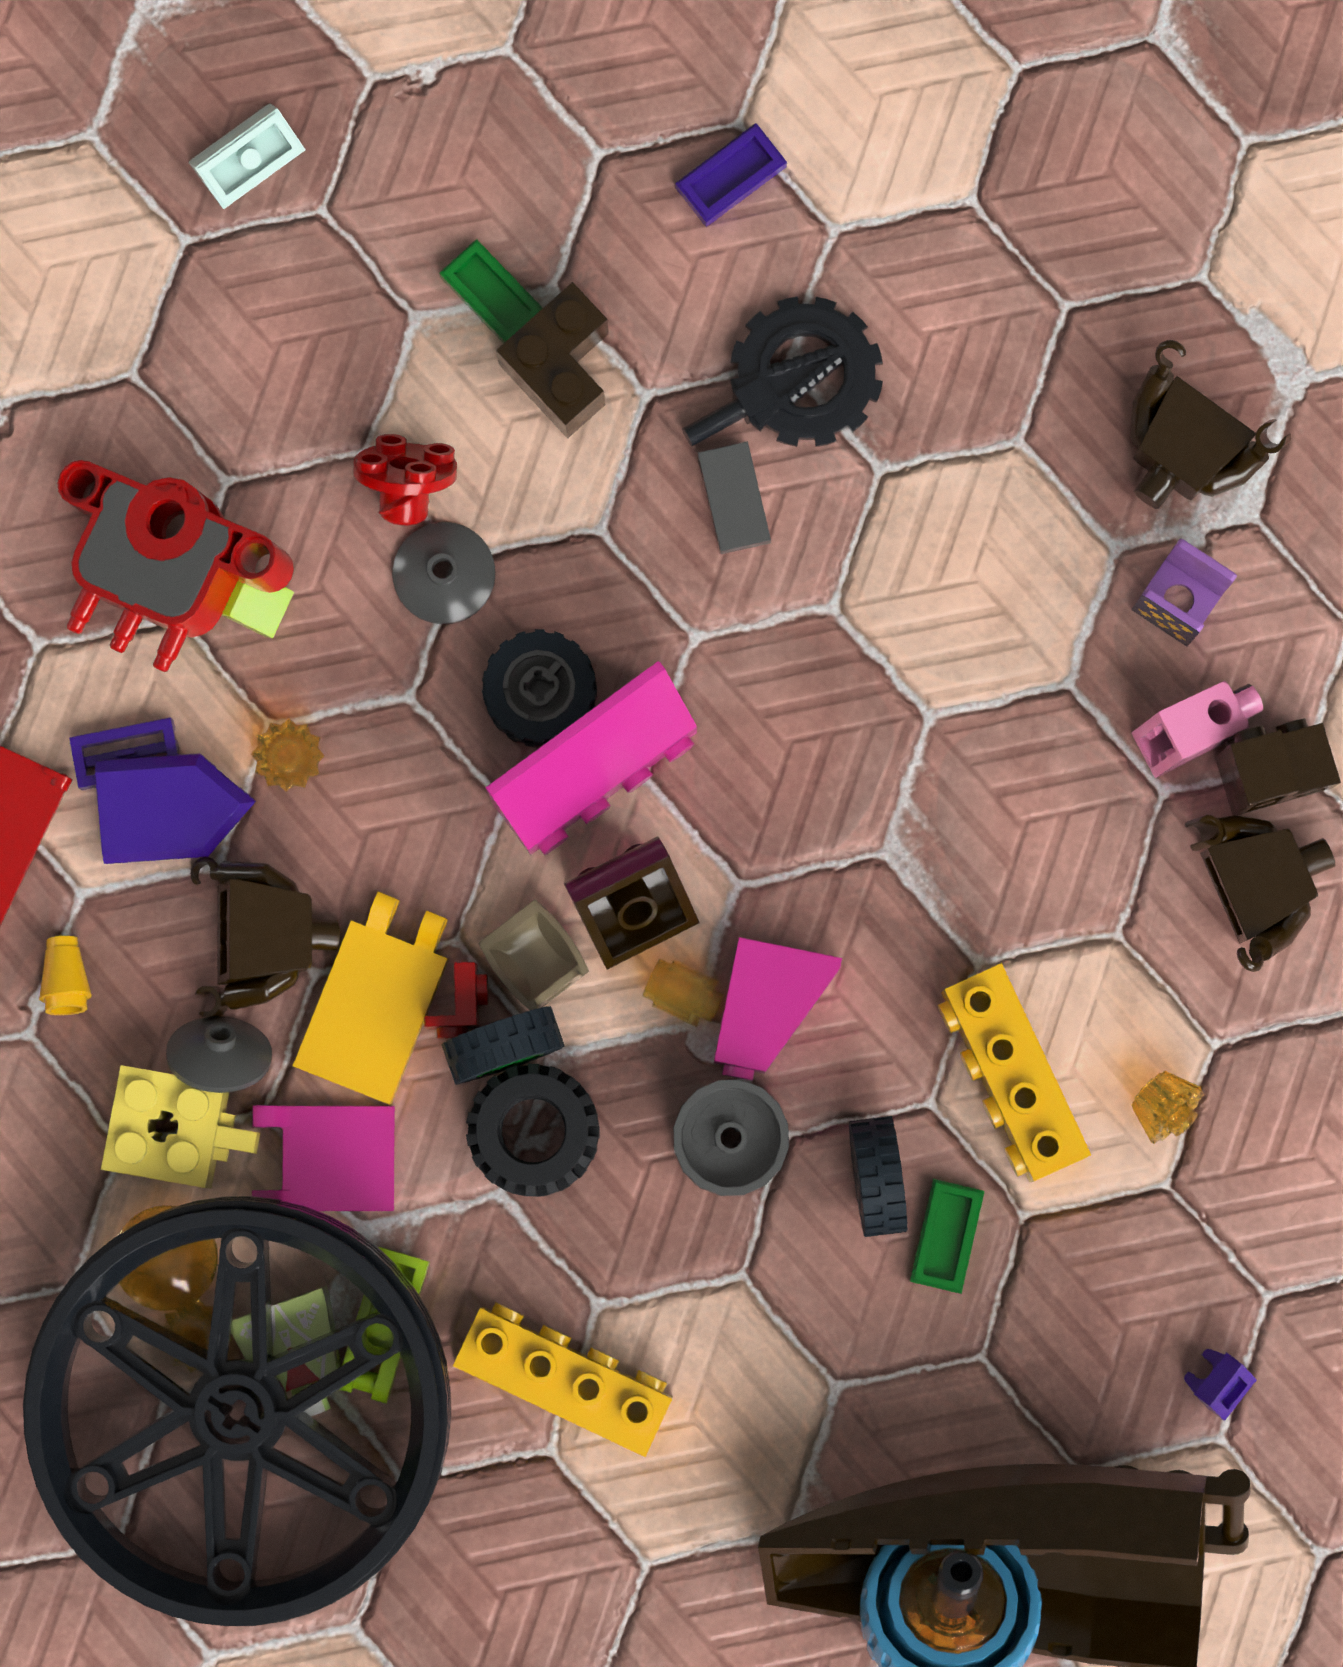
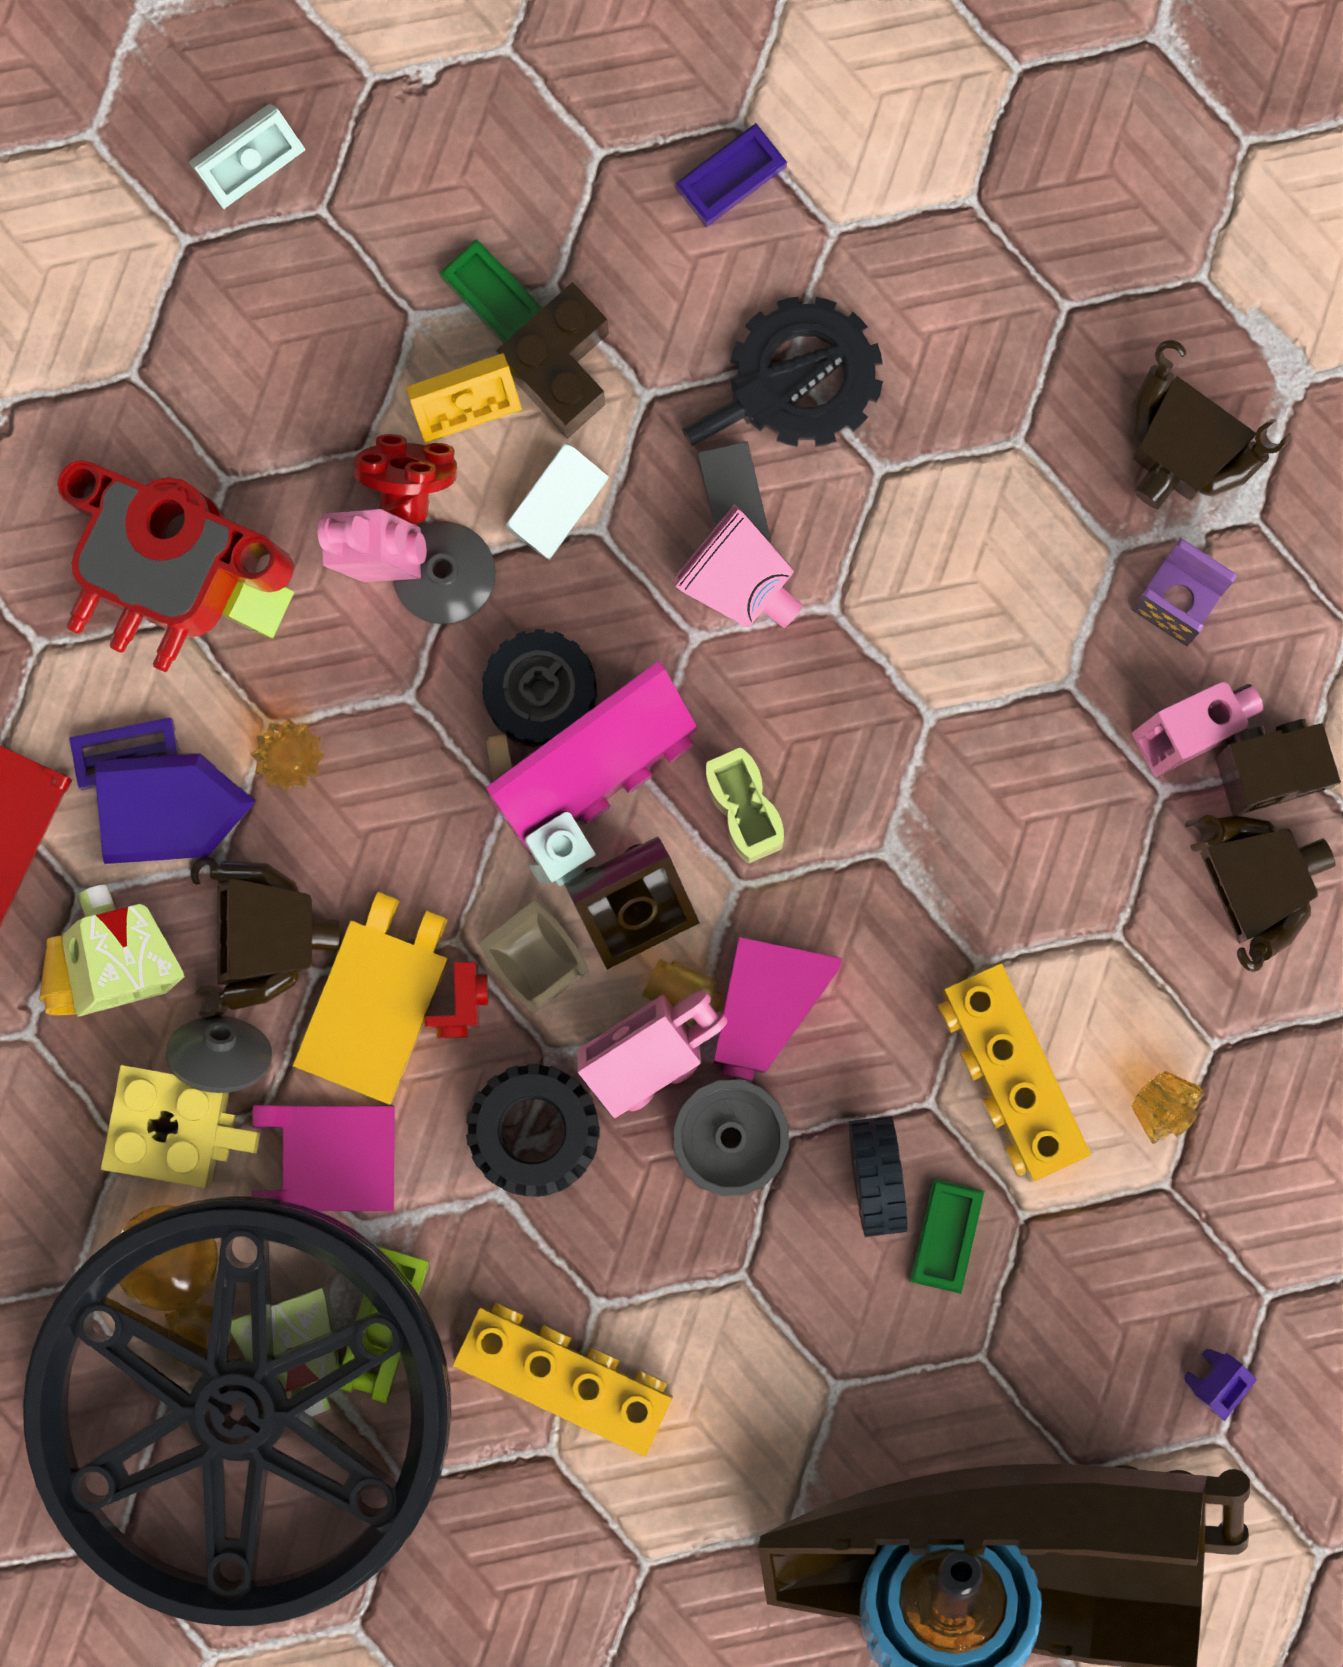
(116, 954): none -> yellowish green torso
(371, 545): none -> bright pink brick
(463, 398): none -> yellow bracket
(499, 755): none -> tan tile
(502, 1045): black wheel -> none
(557, 501): none -> light aqua slope
(558, 850): none -> light aqua bracket
(648, 1051): none -> bright pink brick
(739, 573): none -> bright pink torso
(751, 818): none -> yellowish green brick

